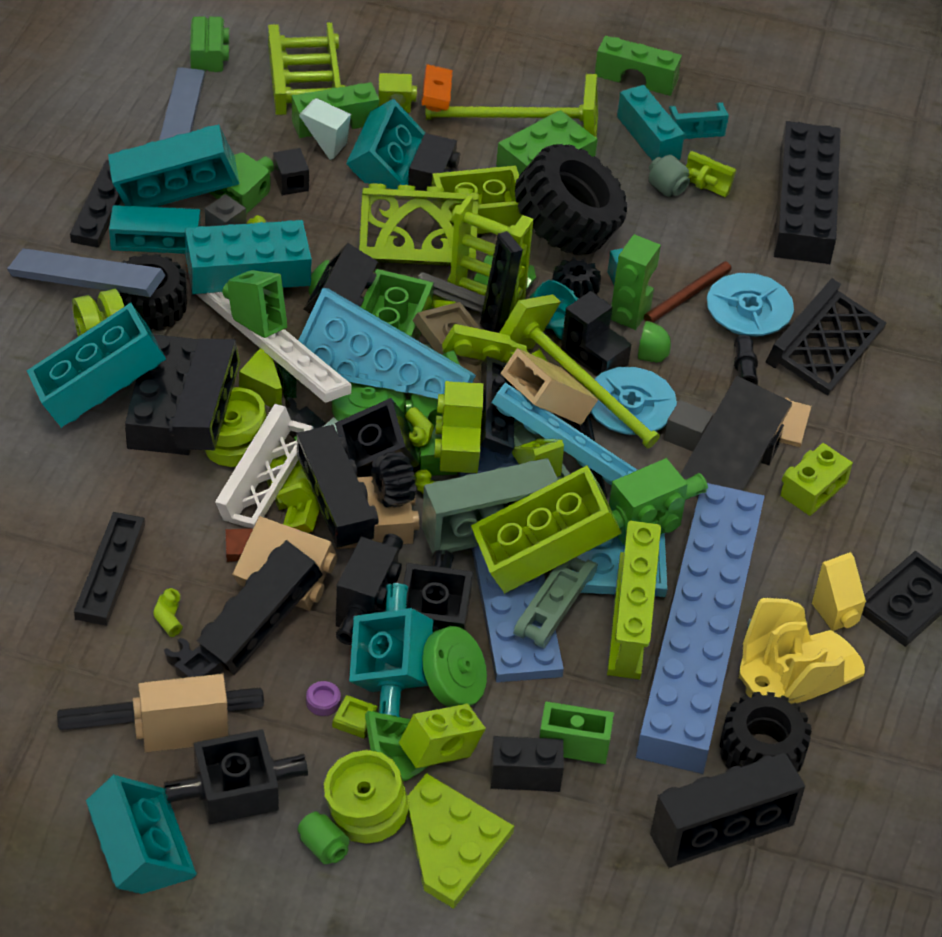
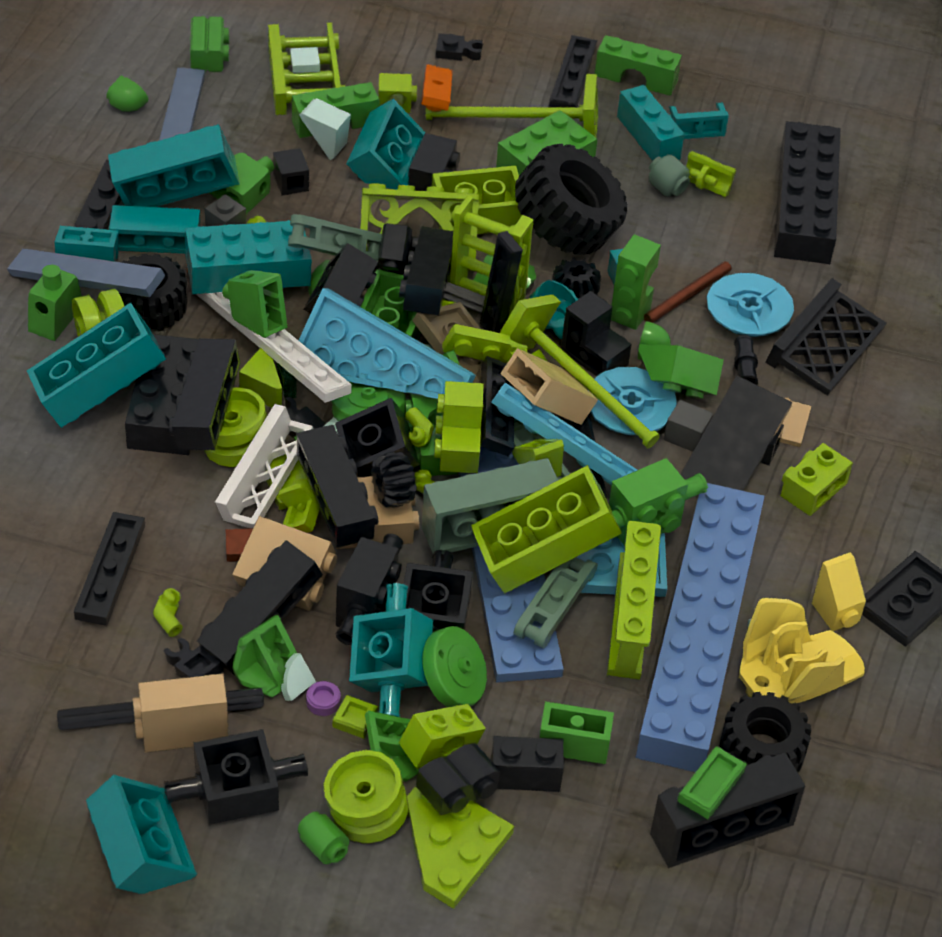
(52, 302): none -> bright green torso
(87, 243): none -> teal hinge
(126, 95): none -> bright green piece
(263, 657): none -> bright green slope
(296, 677): none -> light aqua tile
(305, 60): none -> light aqua tile
(331, 236): none -> sand green plate
(395, 248): none -> black brick
(427, 271): none -> black brick
(454, 47): none -> black plate
(458, 779): none -> black brick
(573, 72): none -> black tile
(682, 369): none -> bright green slope
(712, 782): none -> bright green tile

